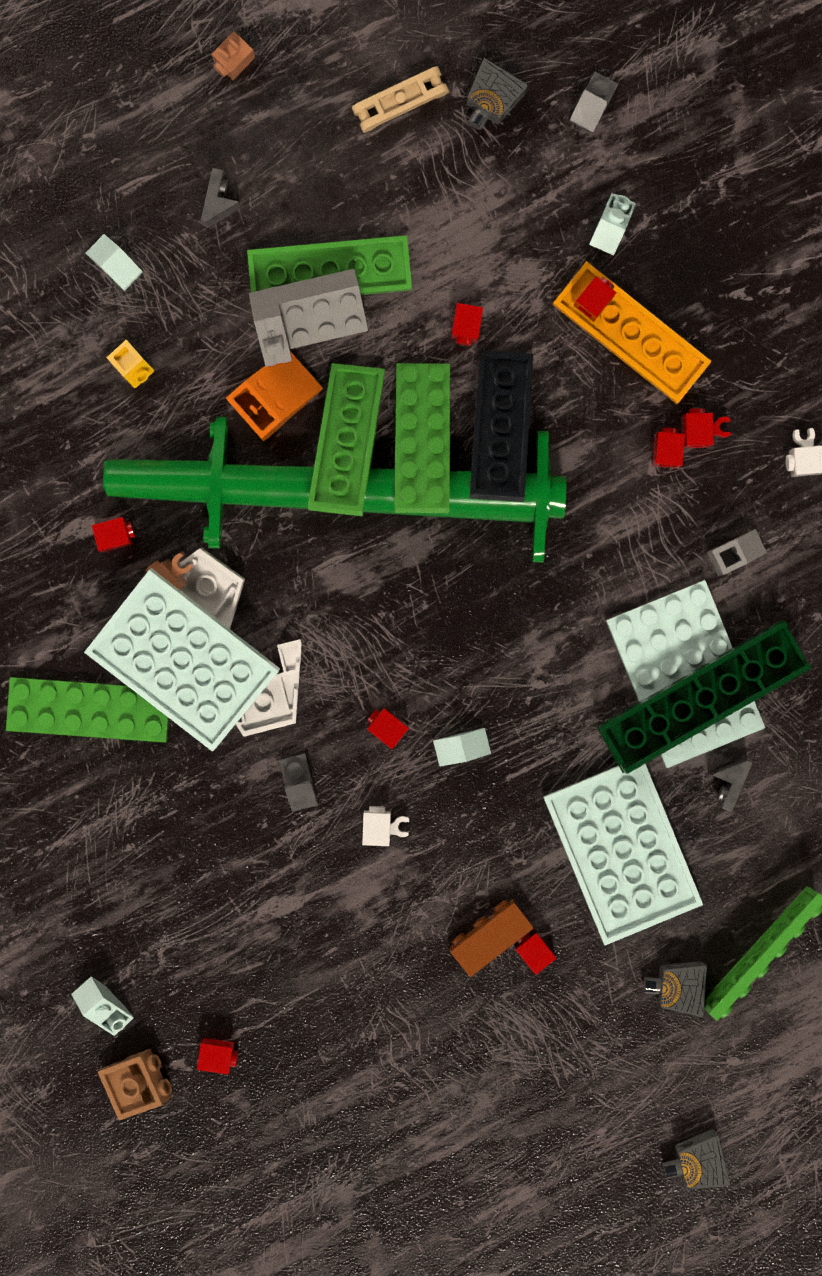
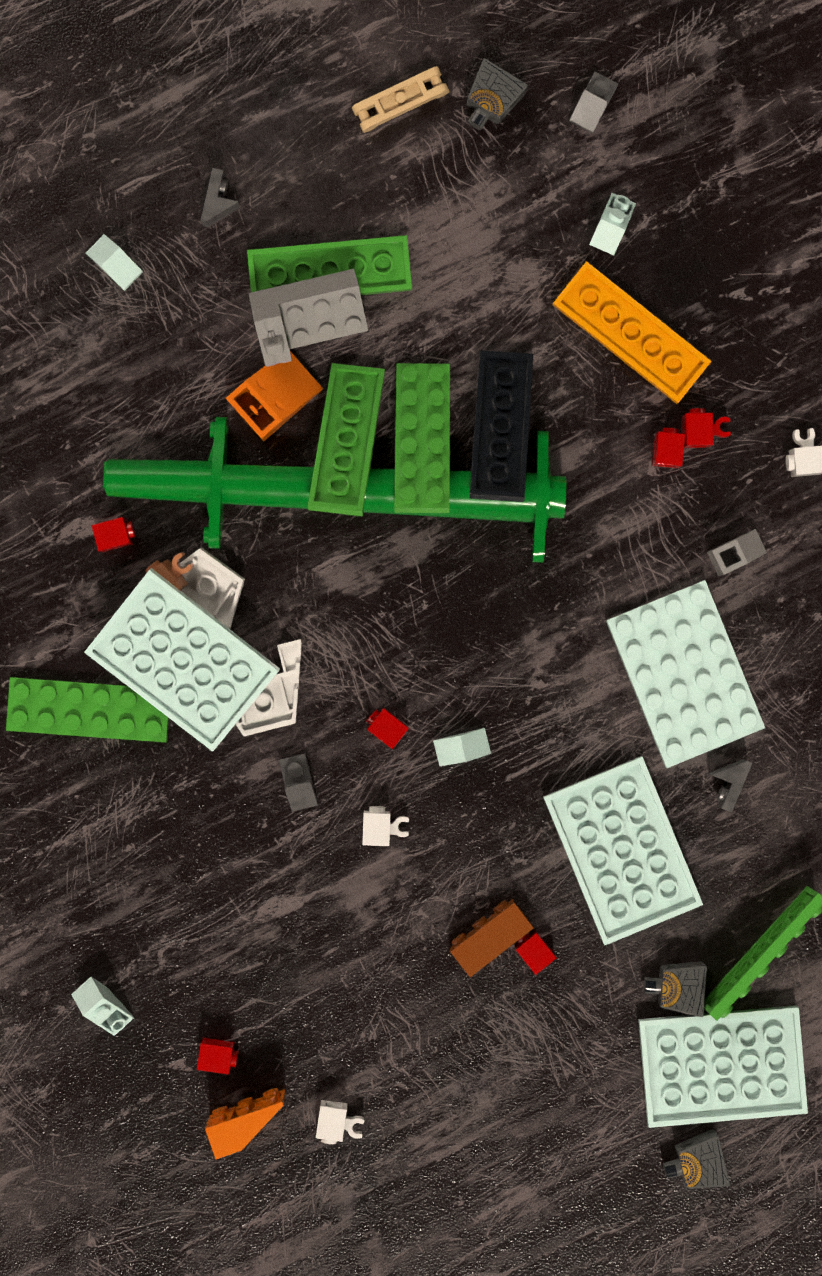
(130, 364): yellow bracket -> none
(135, 1084): medium nougat plate -> none
(232, 56): nougat brick -> none
(235, 1127): none -> orange slope
(333, 1121): none -> white brick
(466, 324): red brick -> none
(595, 298): red brick -> none
(703, 697): dark green tile -> none
(724, 1067): none -> light aqua plate

